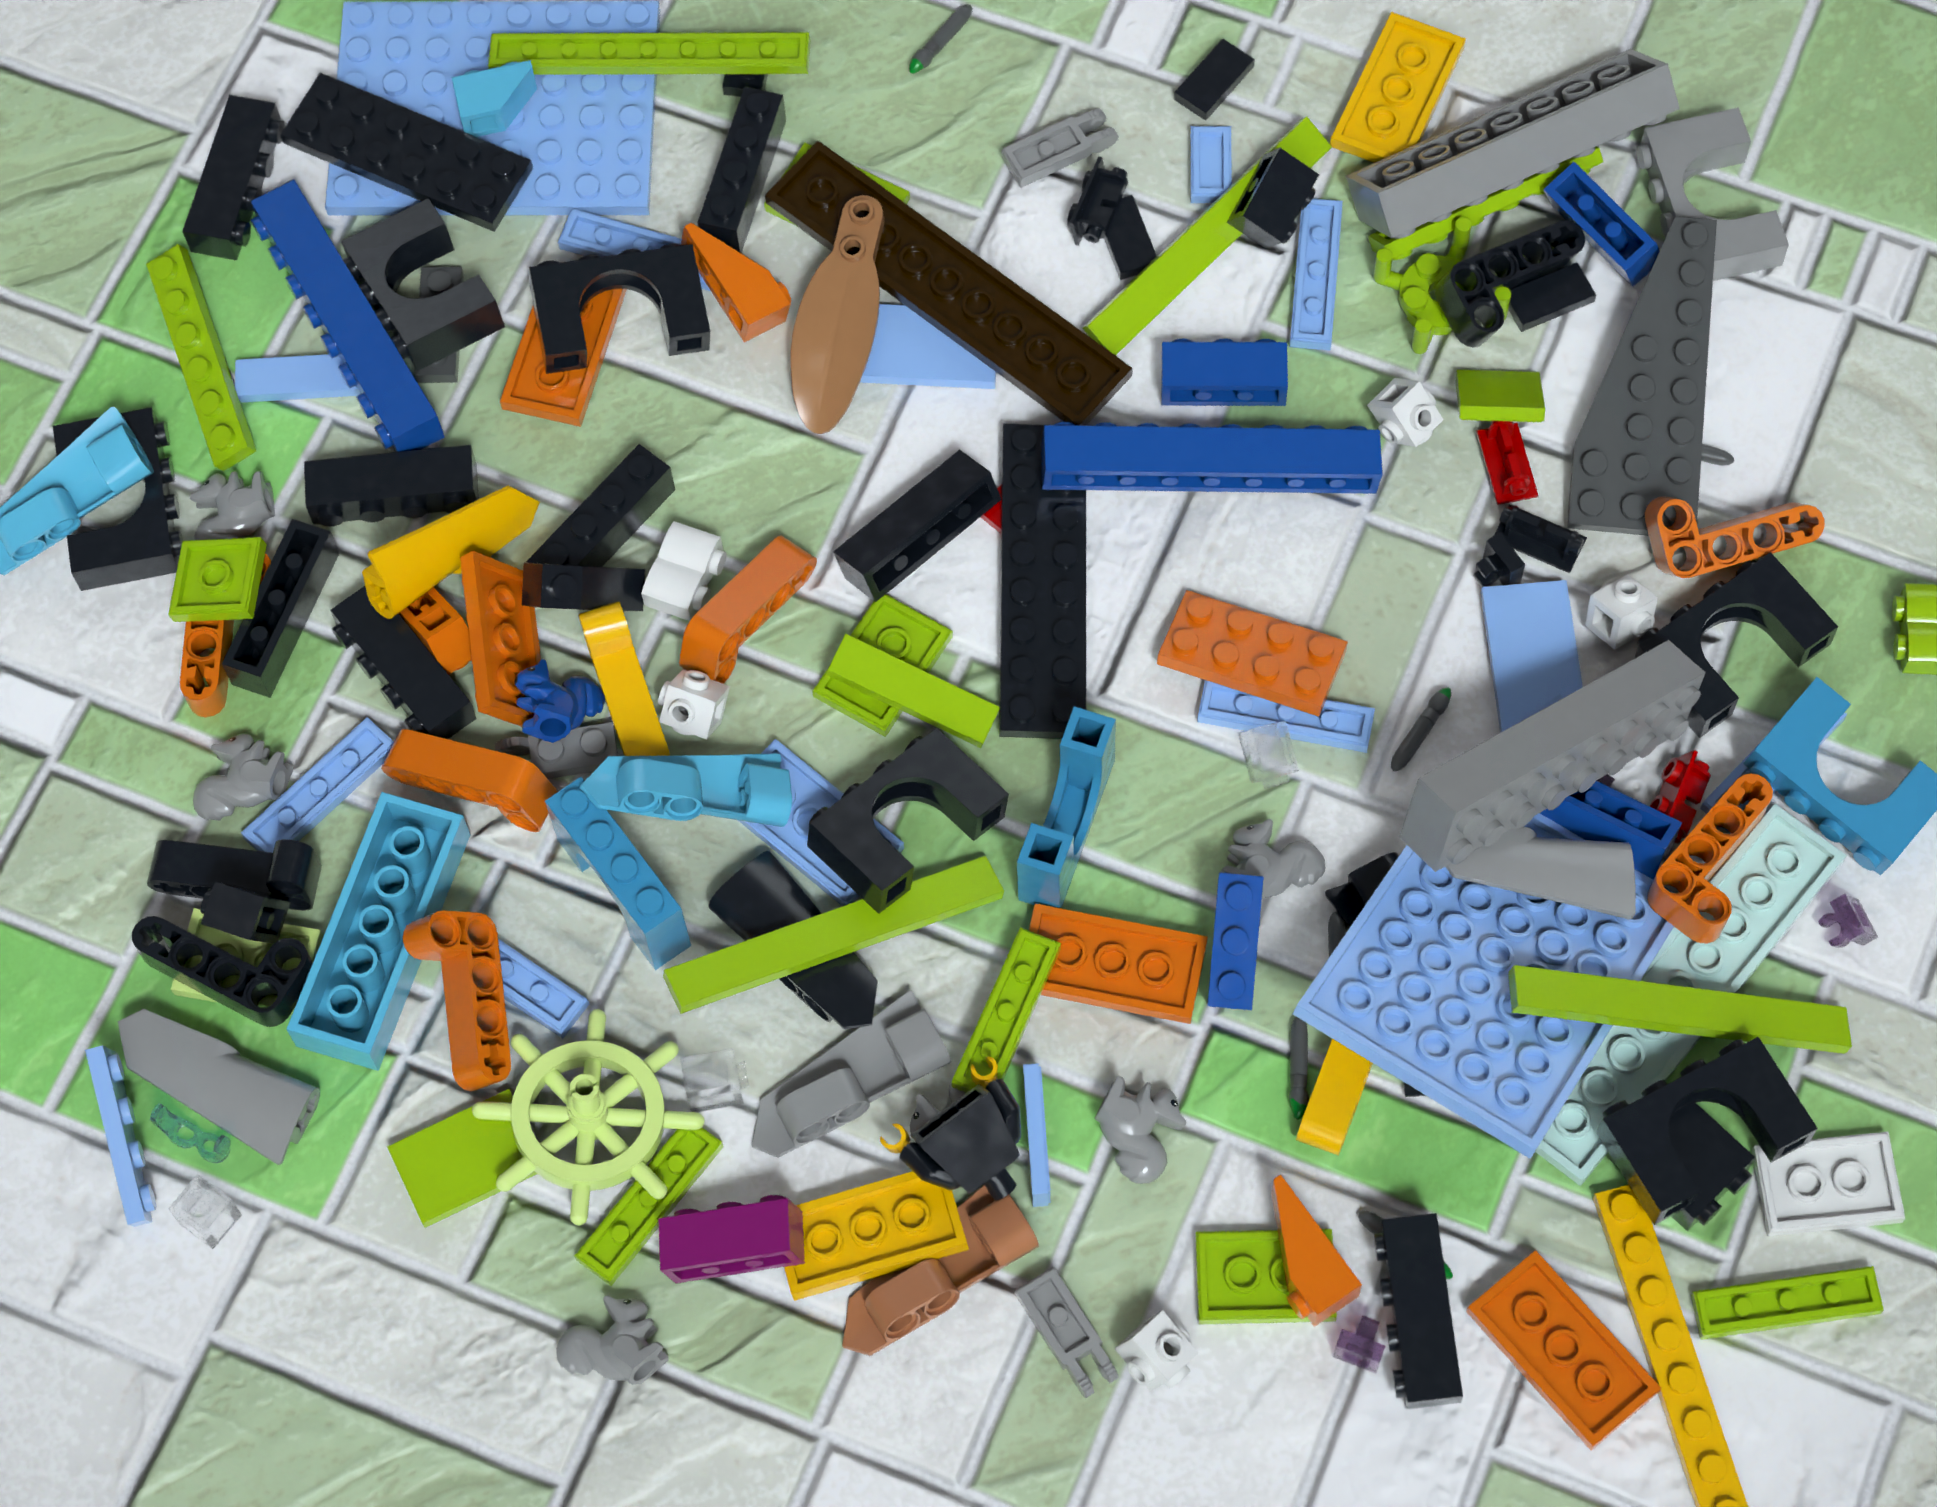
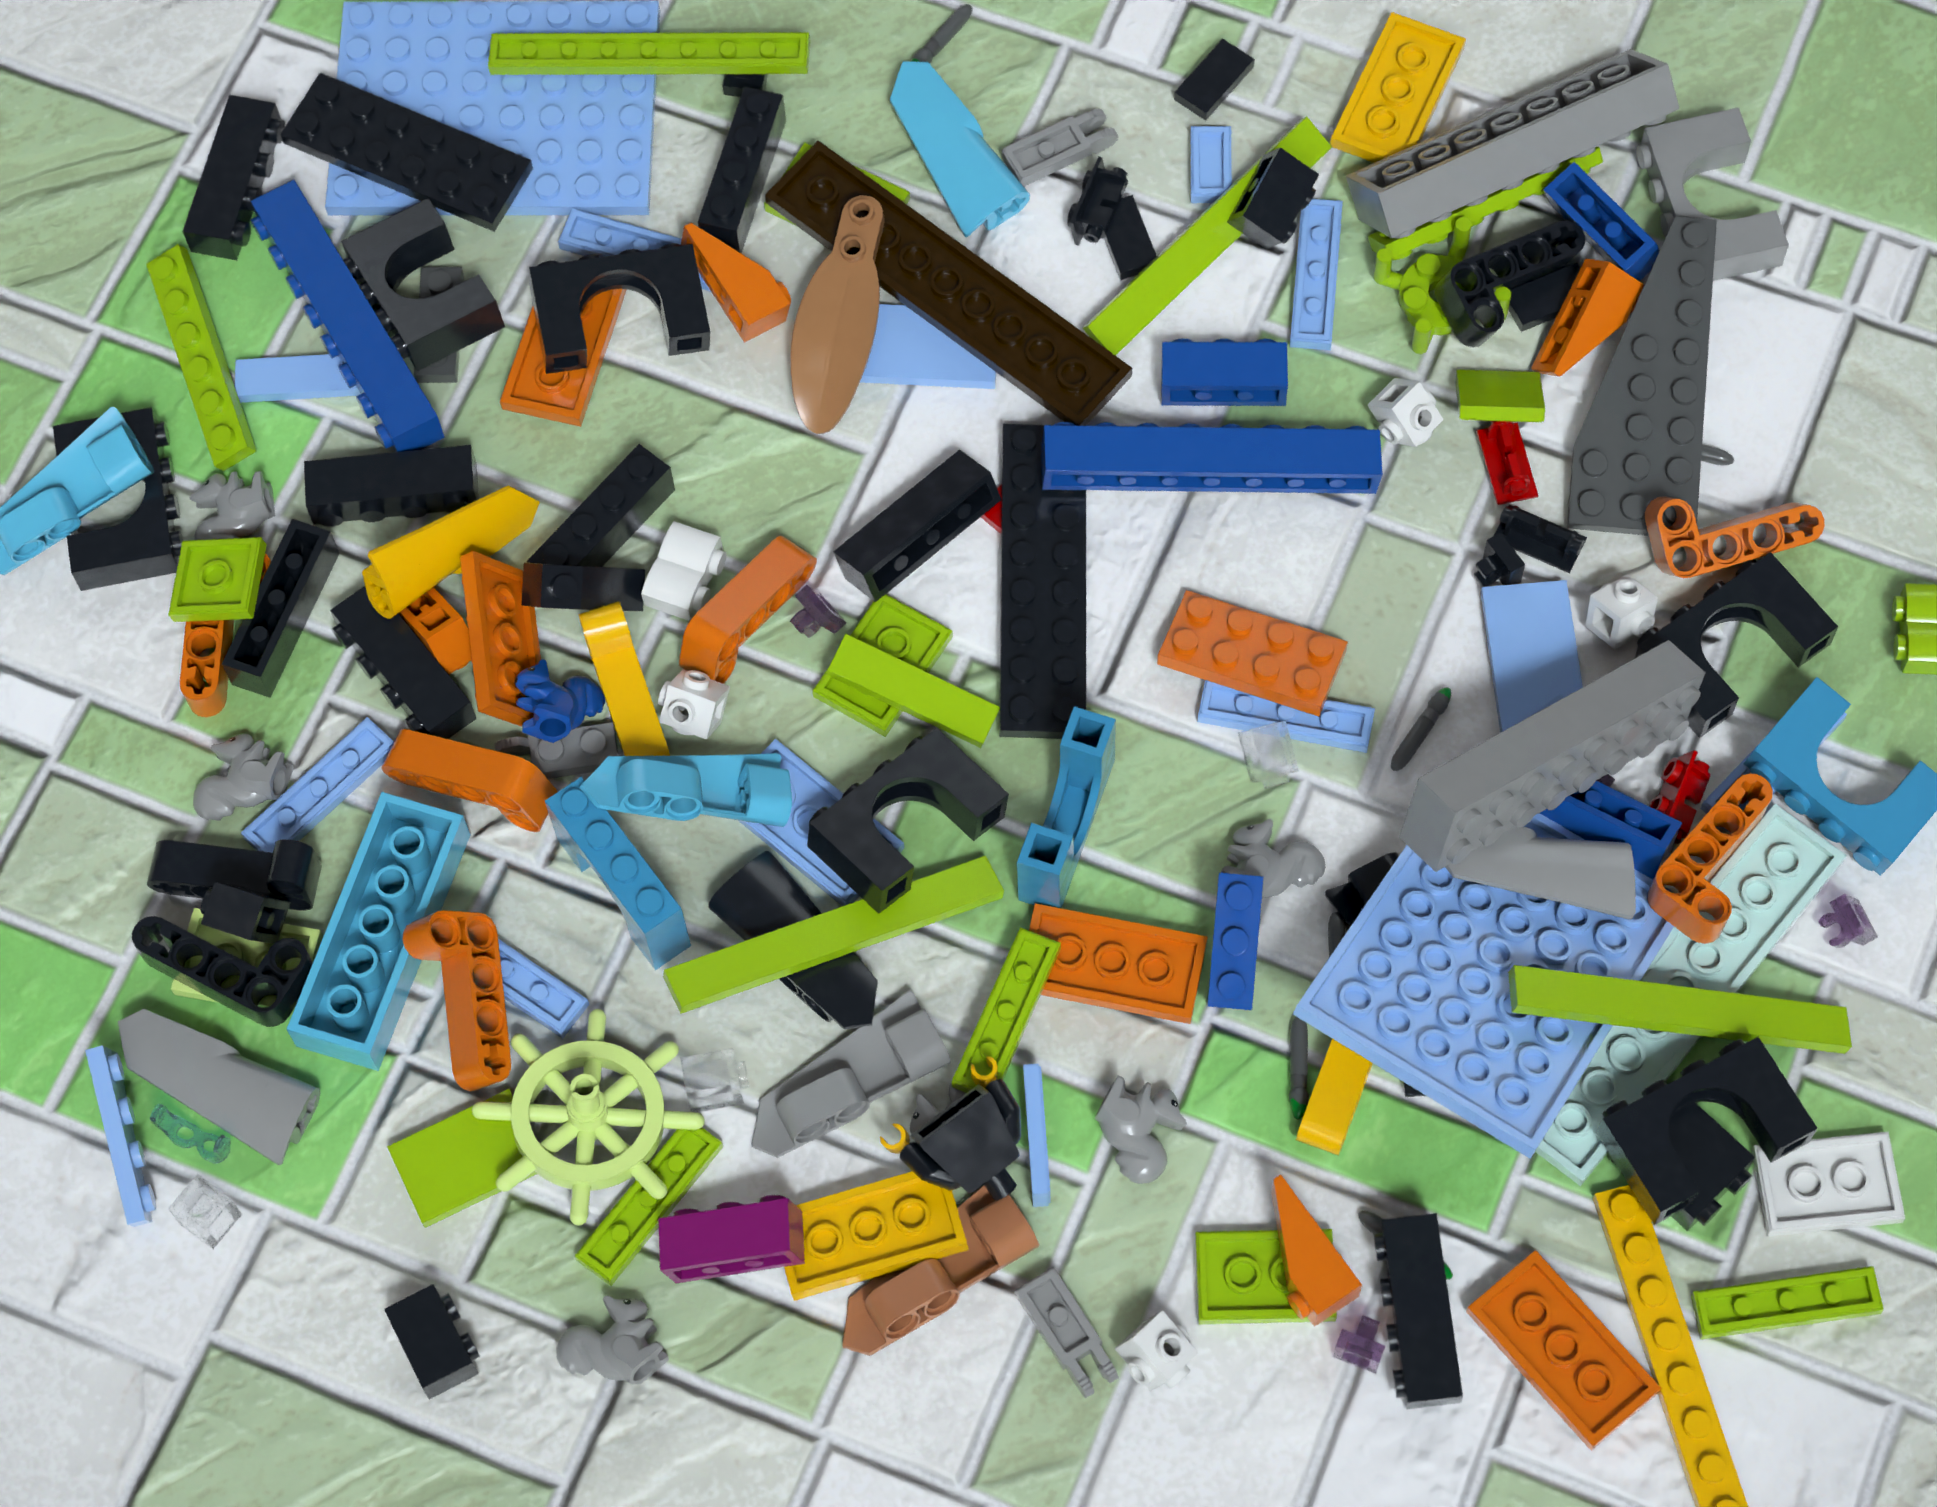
(432, 1341): none -> black brick
(493, 97): medium azure slope -> none
(816, 614): none -> clear purple tile
(954, 152): none -> medium azure panel
(1591, 312): none -> orange slope

